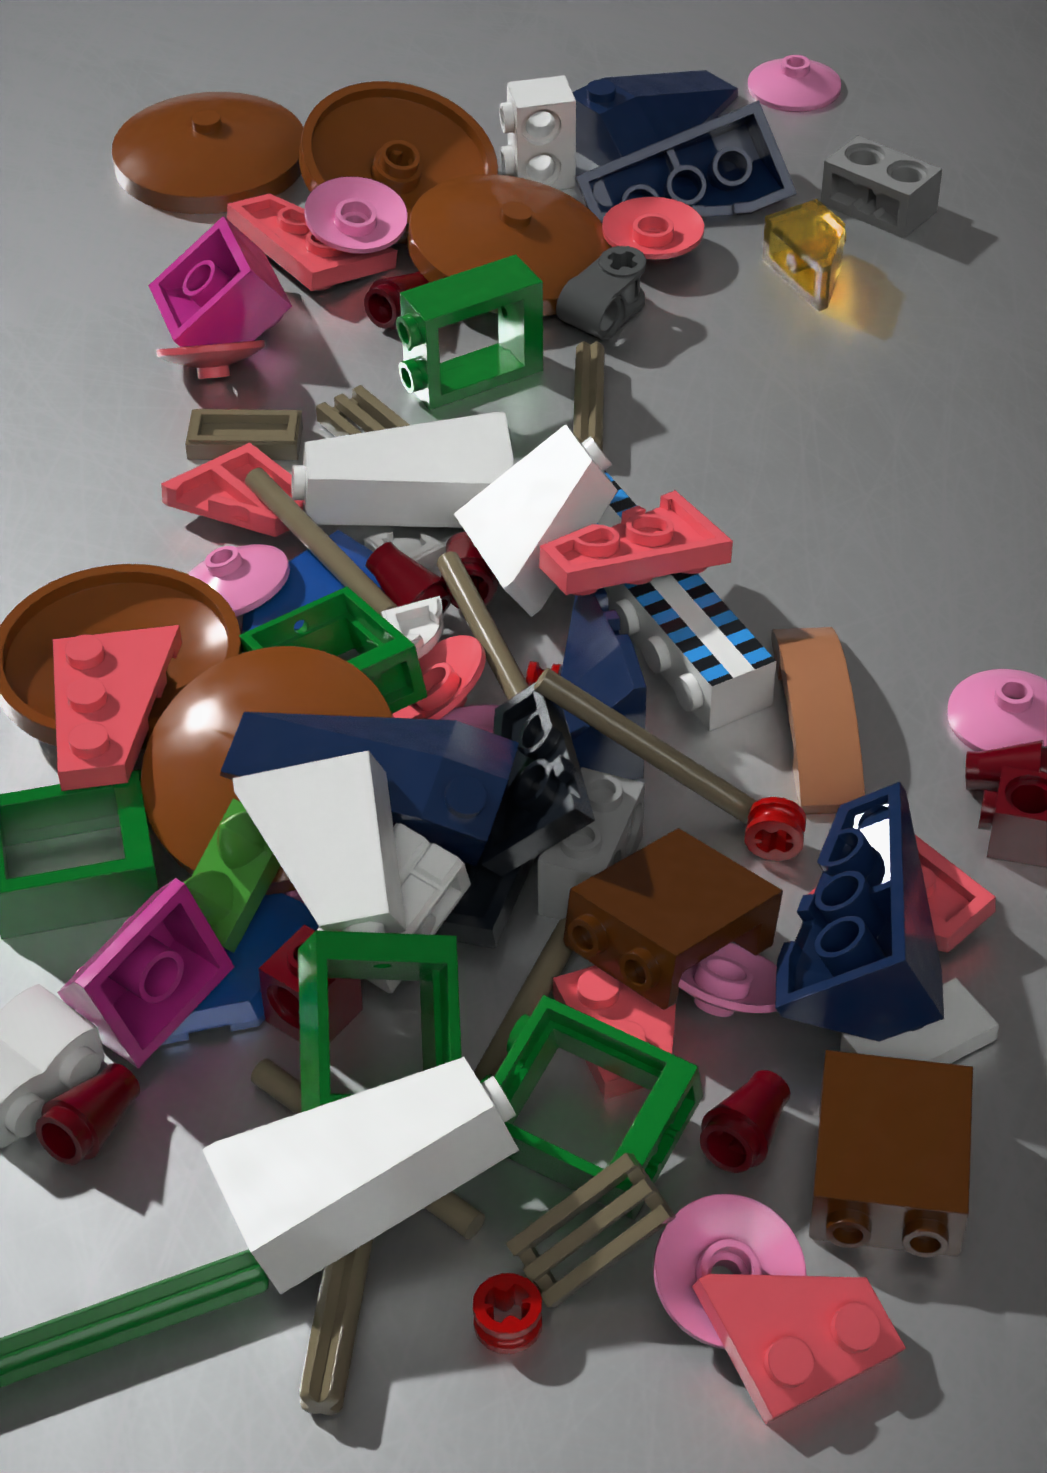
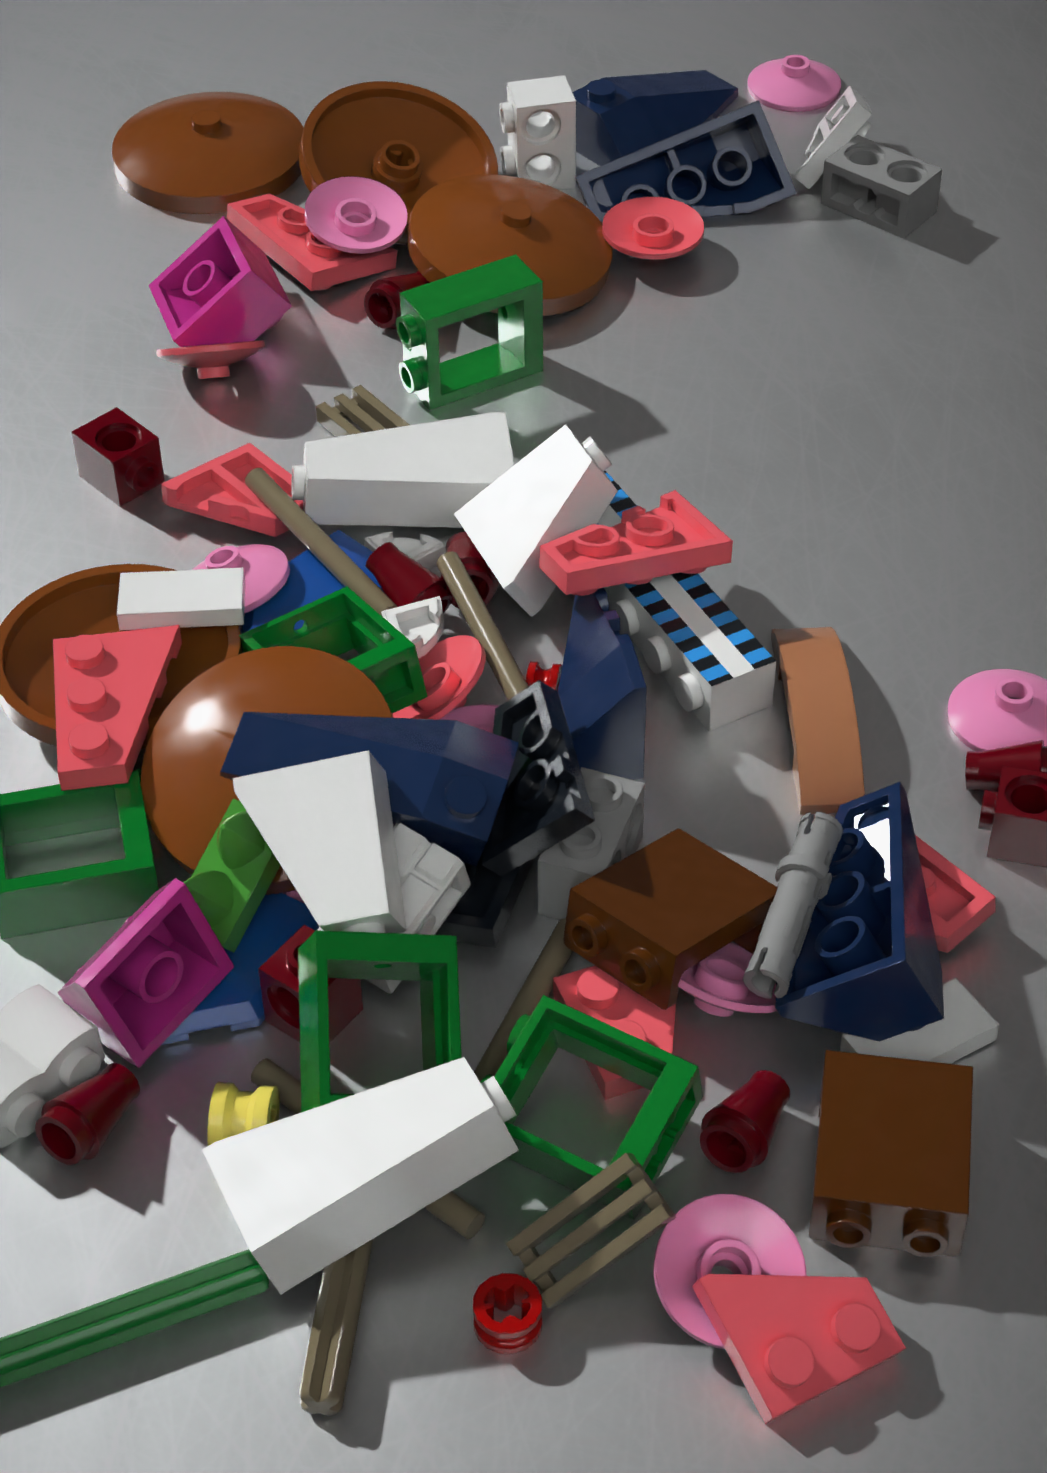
(118, 456): none -> dark red brick
(181, 598): none -> white tile
(223, 430): dark tan tile -> none
(240, 1111): none -> light yellow wheel
(589, 392): dark tan axle -> none
(604, 293): dark grey piece -> none
(644, 744): dark tan bar -> none
(775, 829): red bush -> none
(802, 882): none -> light grey pin
(806, 249): clear yellow slope -> none
(836, 129): none -> white wing

